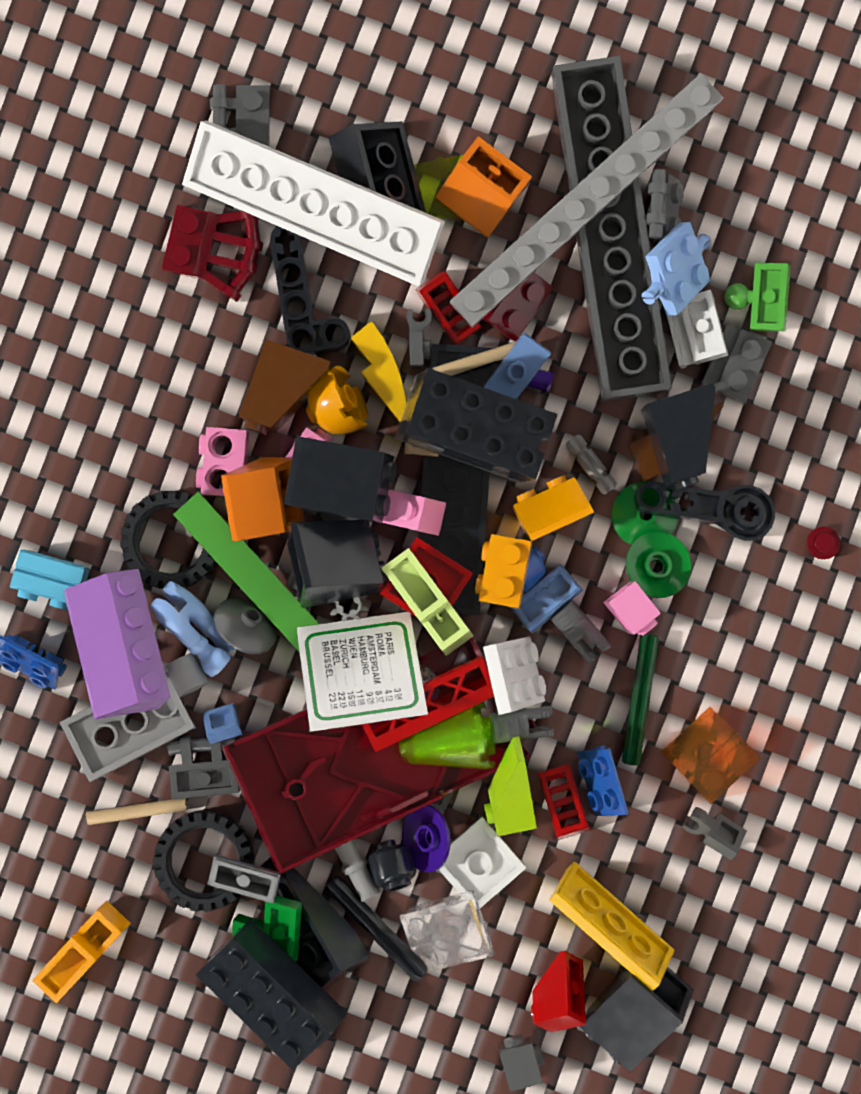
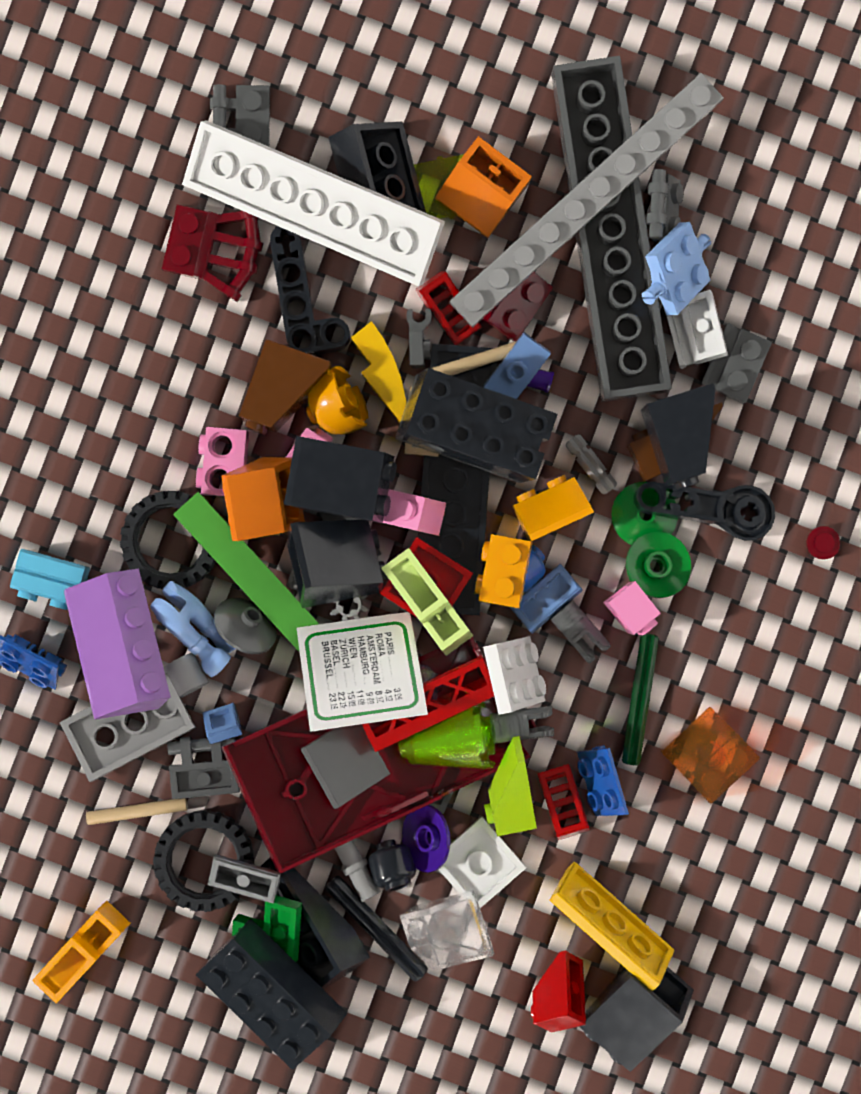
(344, 763): none -> dark grey tile
(521, 1062): dark grey brick -> none
(719, 832): dark grey plate -> none
(767, 298): bright green plate -> none

